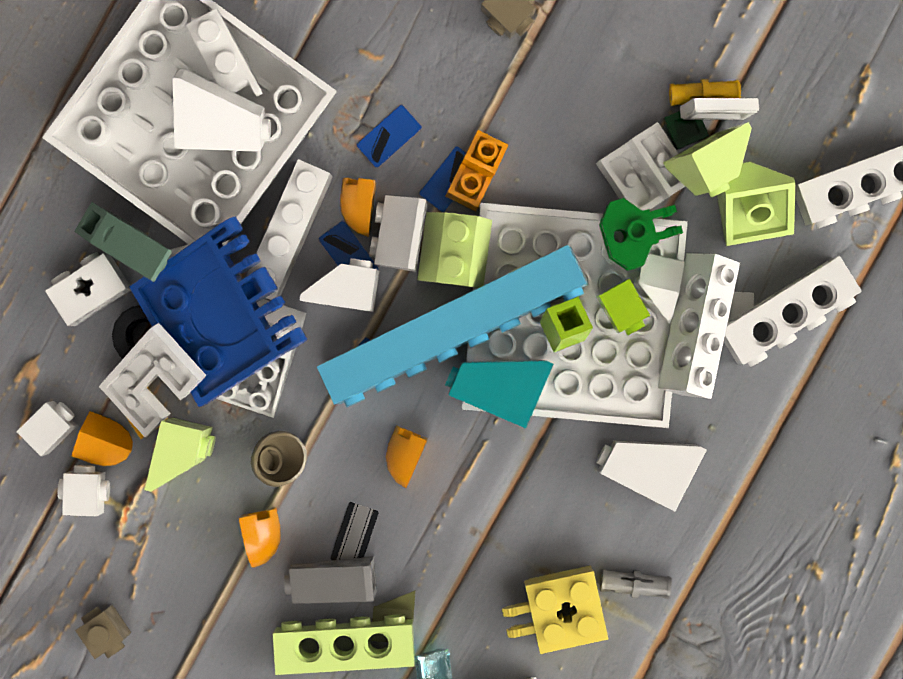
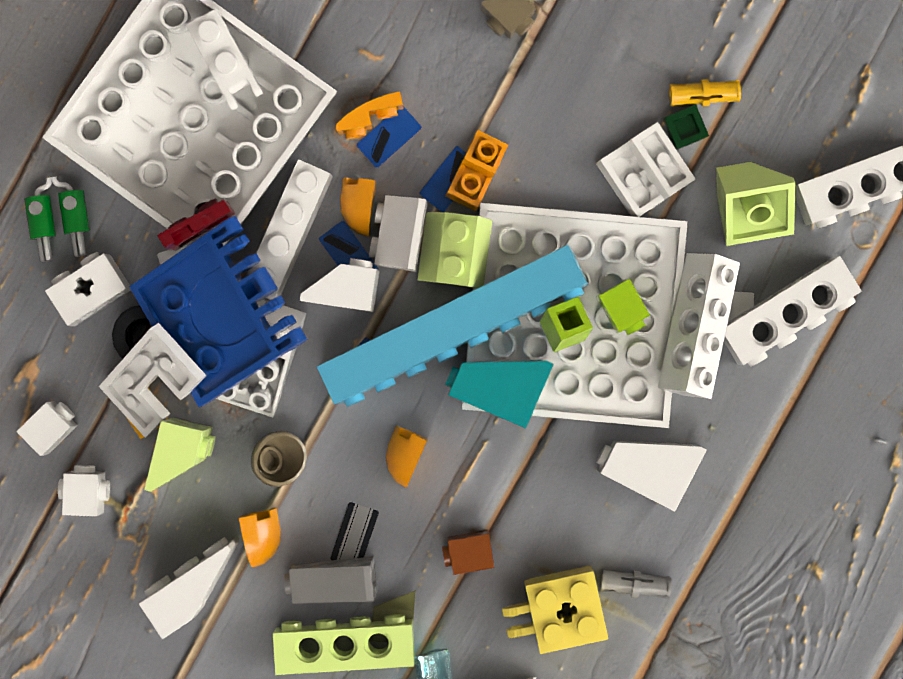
(41, 219): none -> green piece
(102, 441): light orange brick -> none
(103, 631): dark tan brick -> none
(123, 241): sand green slope -> none
(179, 600): none -> white slope
(189, 229): none -> dark red wing
(215, 117): white slope -> none
(359, 120): none -> light orange slope
(468, 552): none -> dark orange brick
(637, 232): green hinge -> none
(662, 282): white sticker -> none
(712, 162): yellowish green slope -> none
(719, 108): white tile -> none

